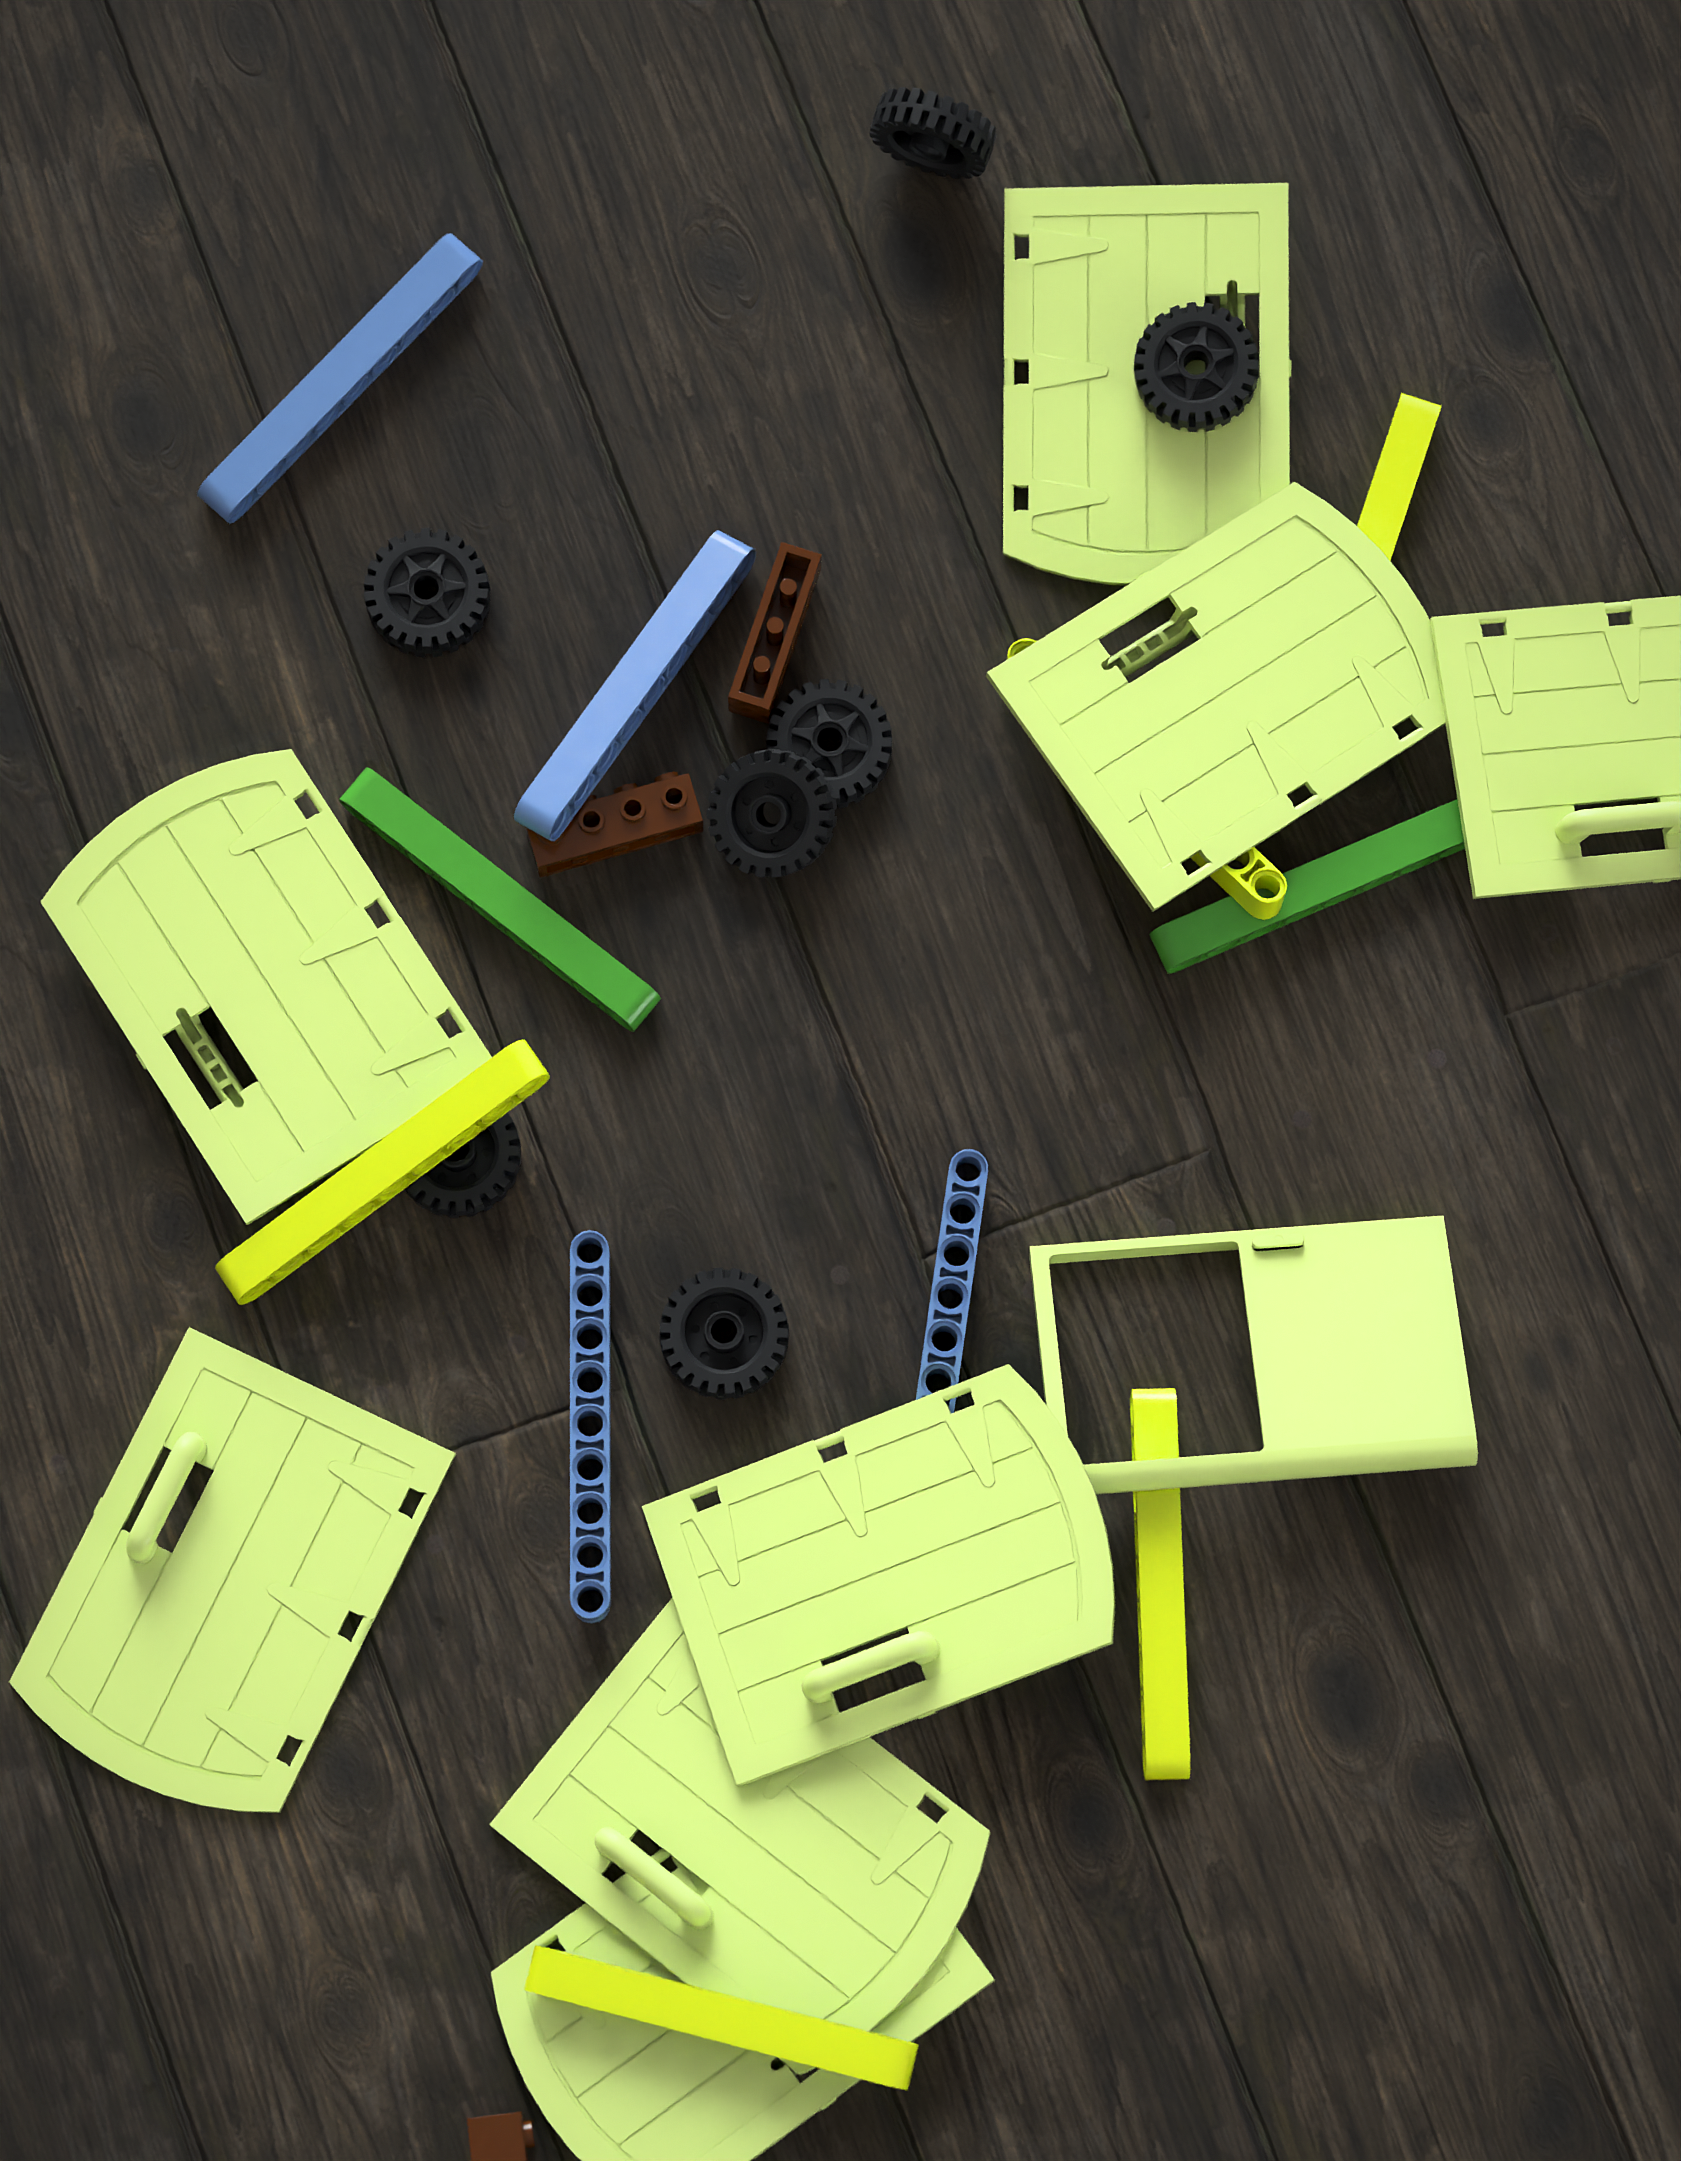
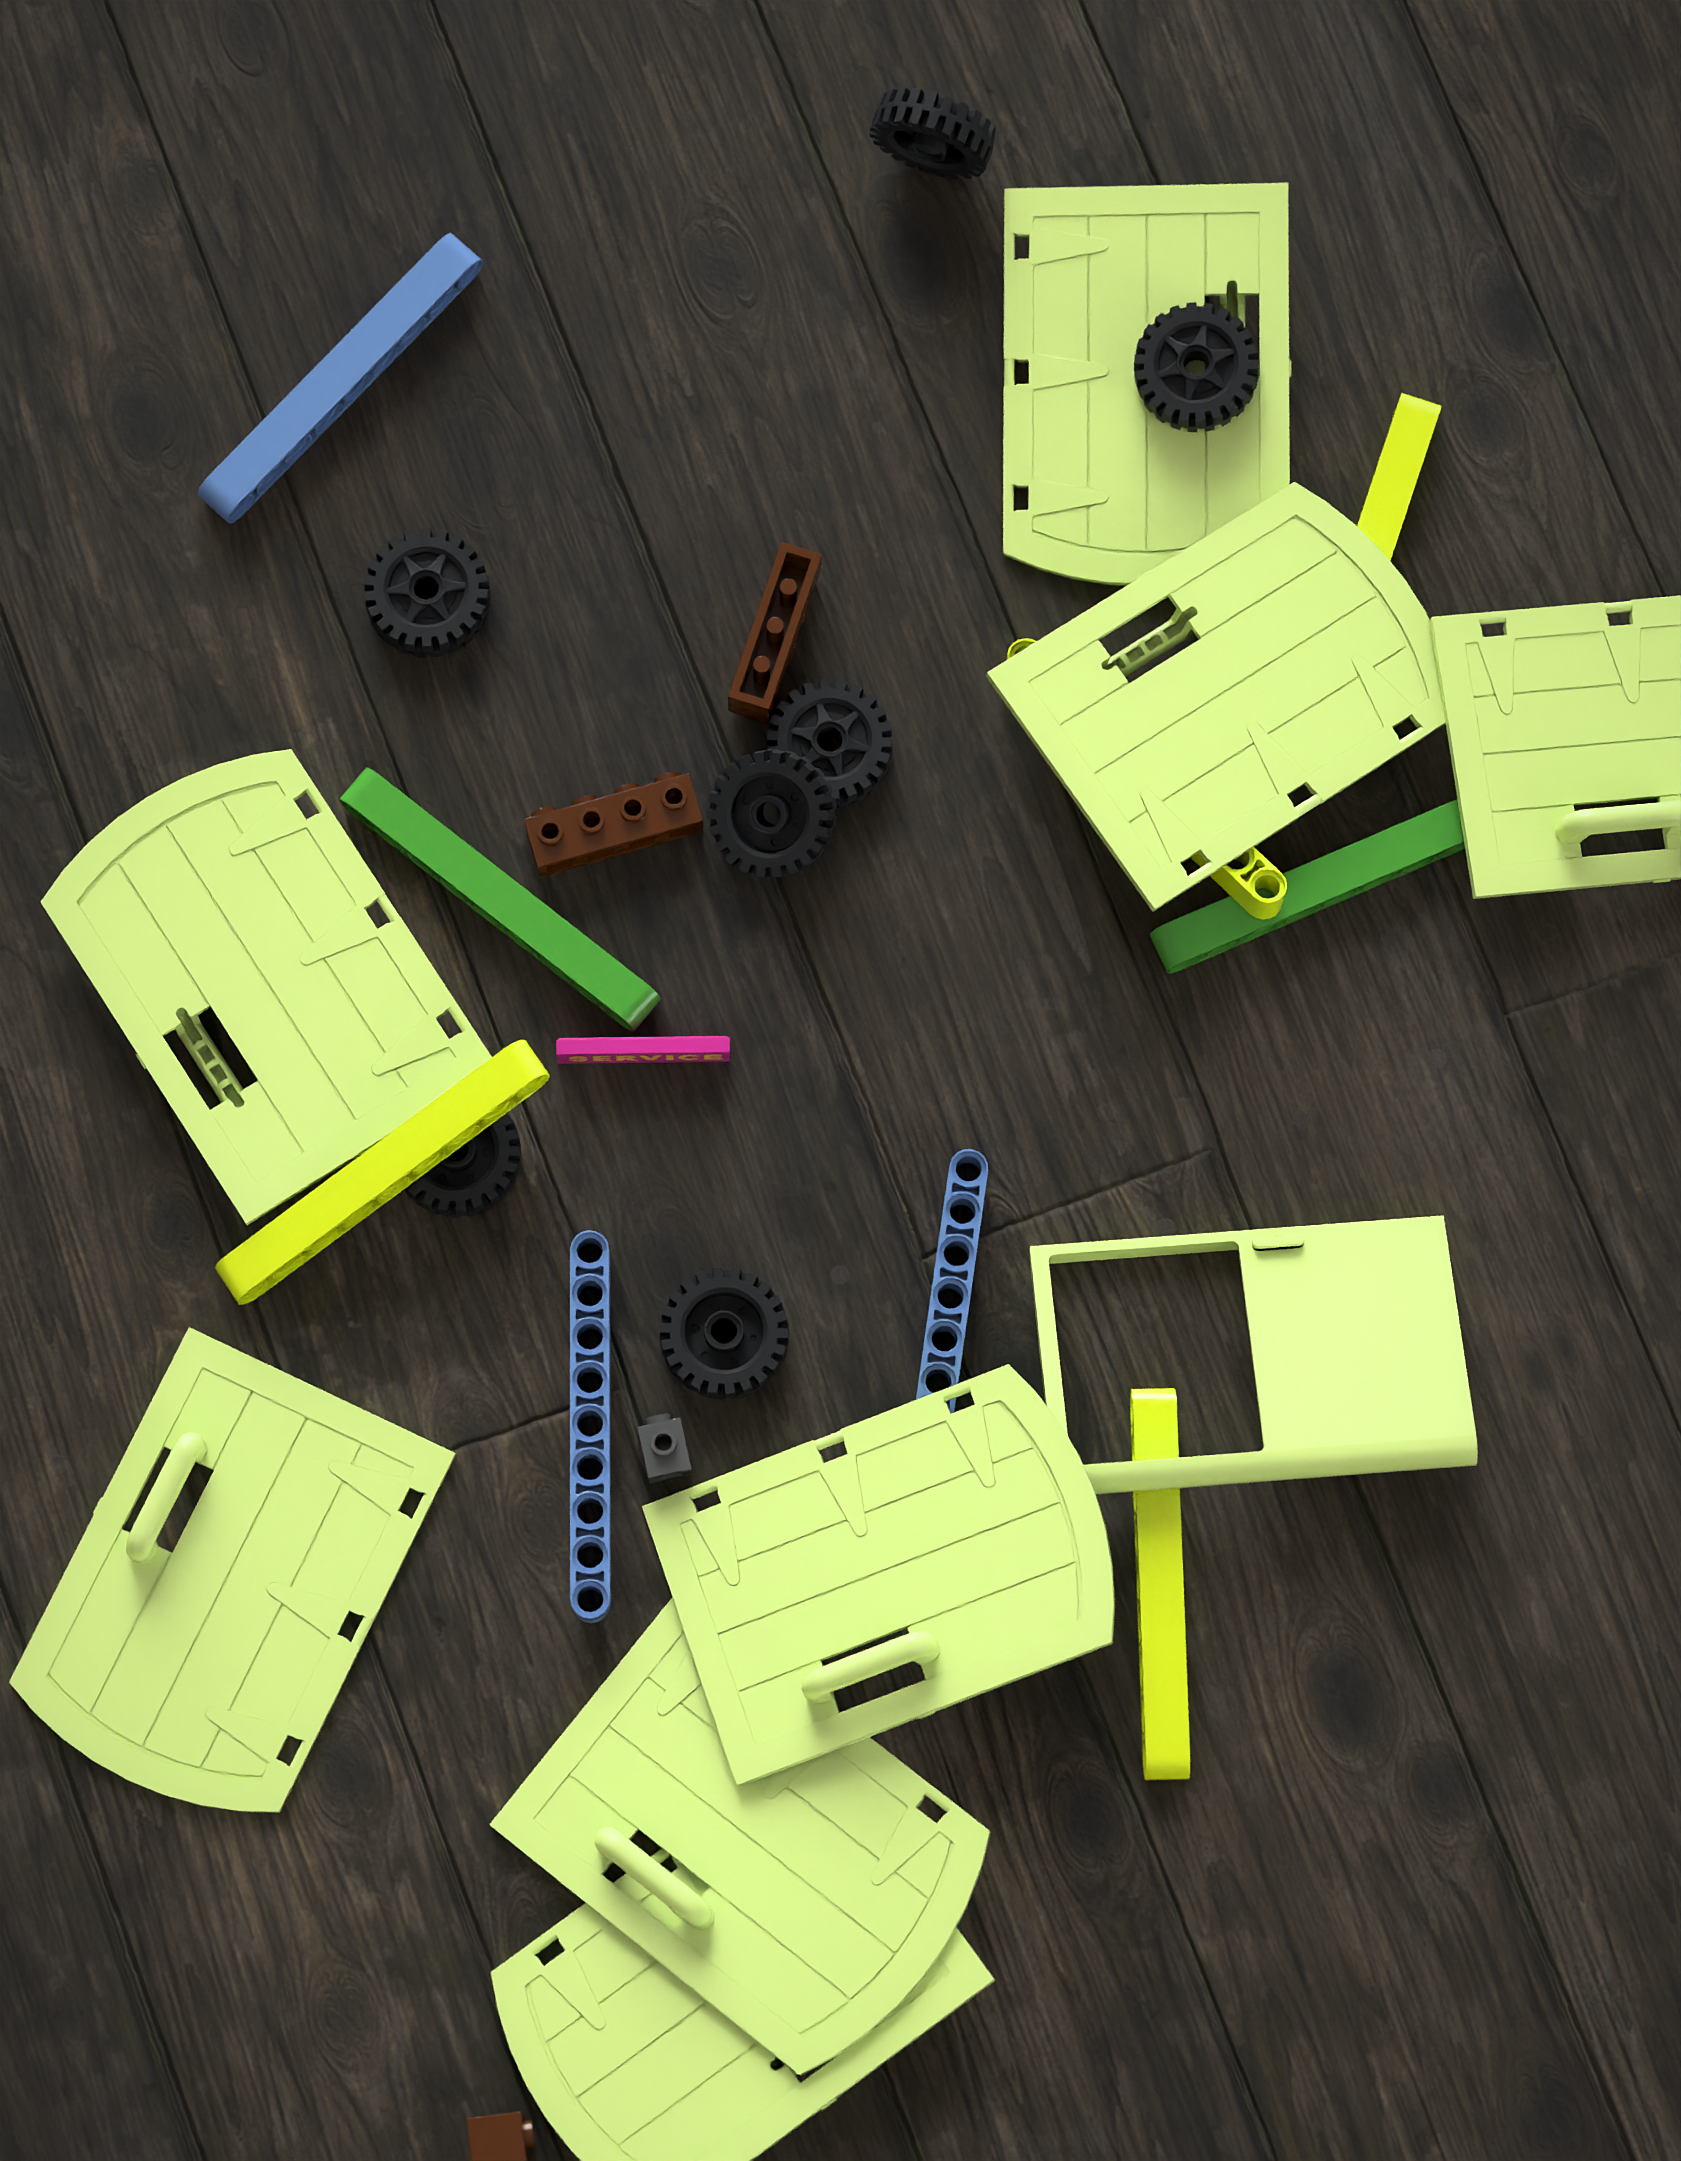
(634, 686): beam -> none
(643, 1049): none -> dark pink tile
(664, 1448): none -> dark grey brick
(721, 2017): neon yellow beam -> none

